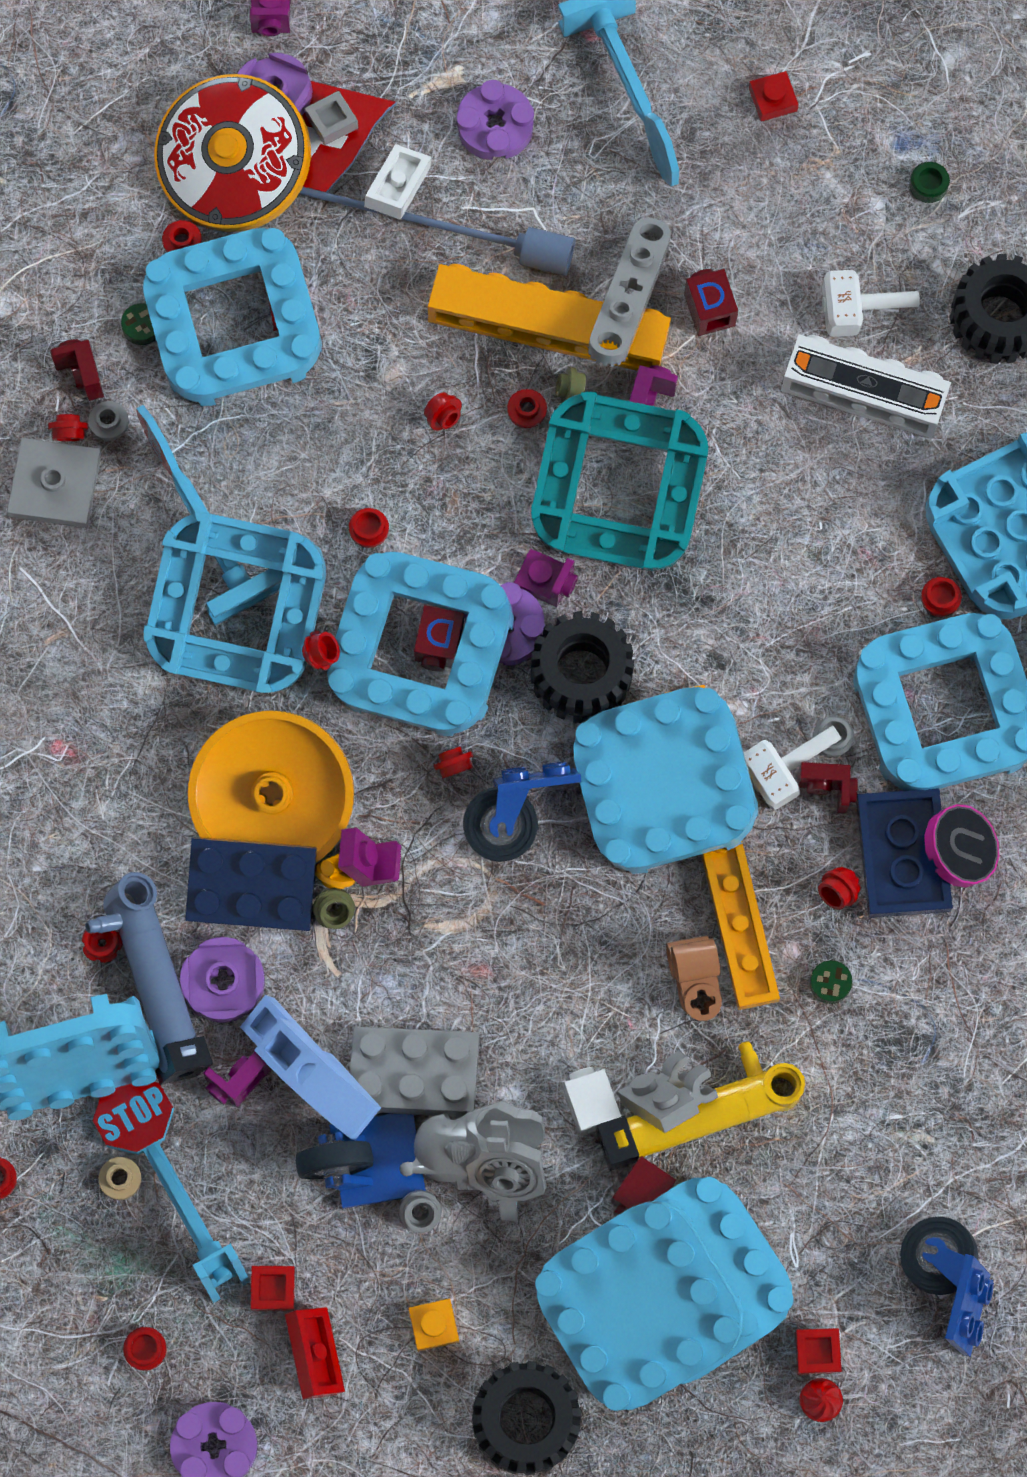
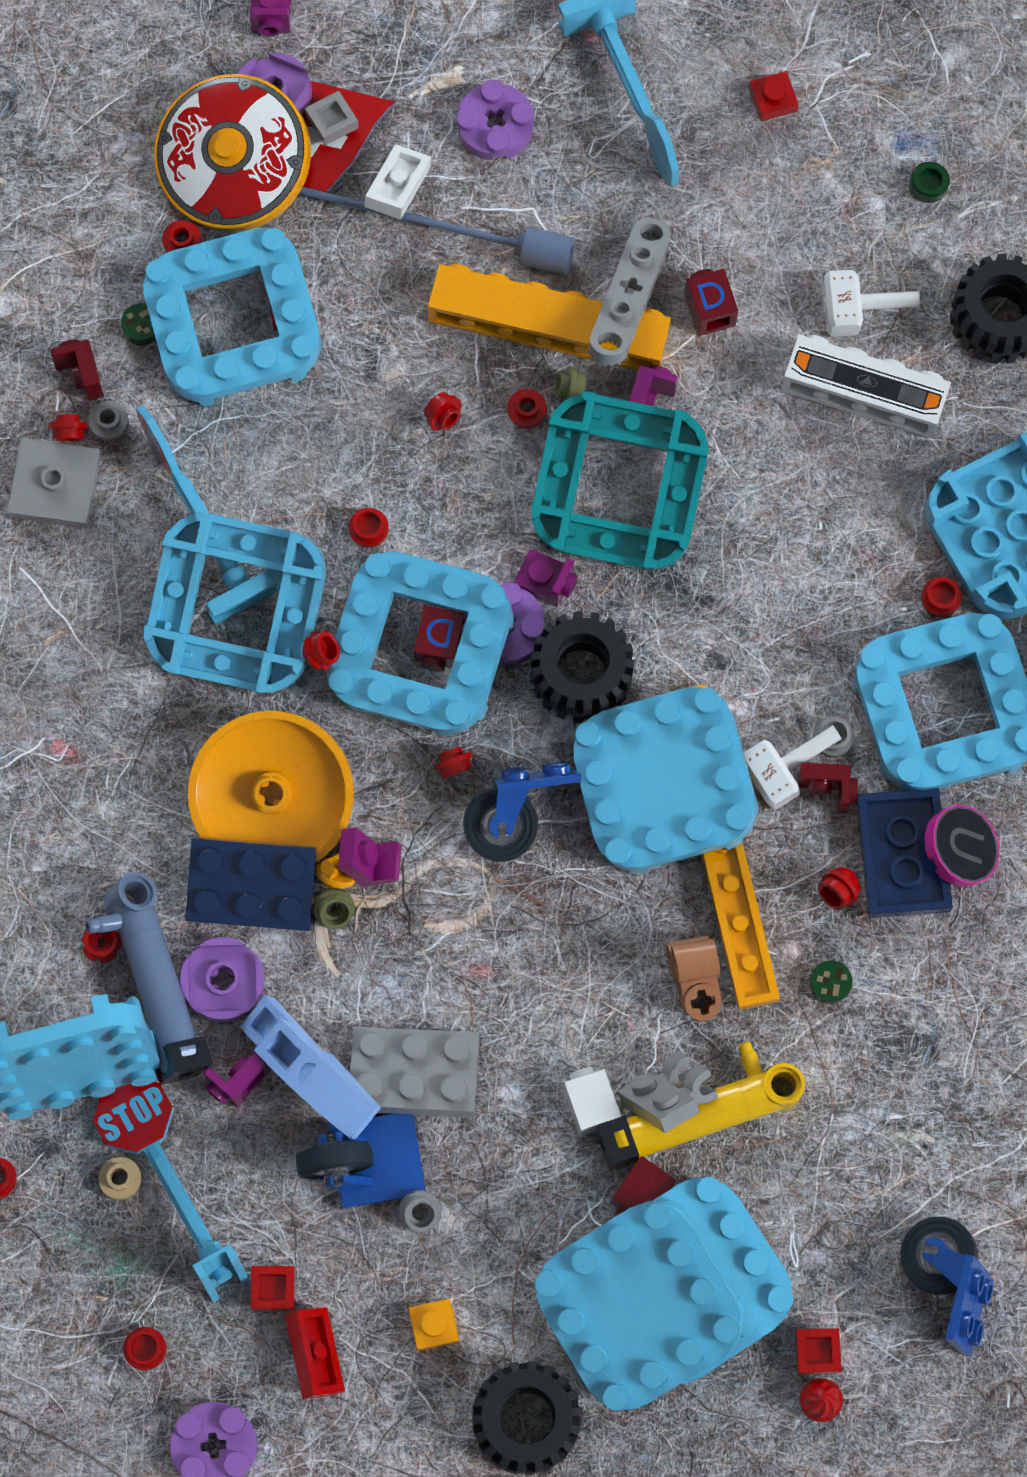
(484, 1152): light grey helmet -> none

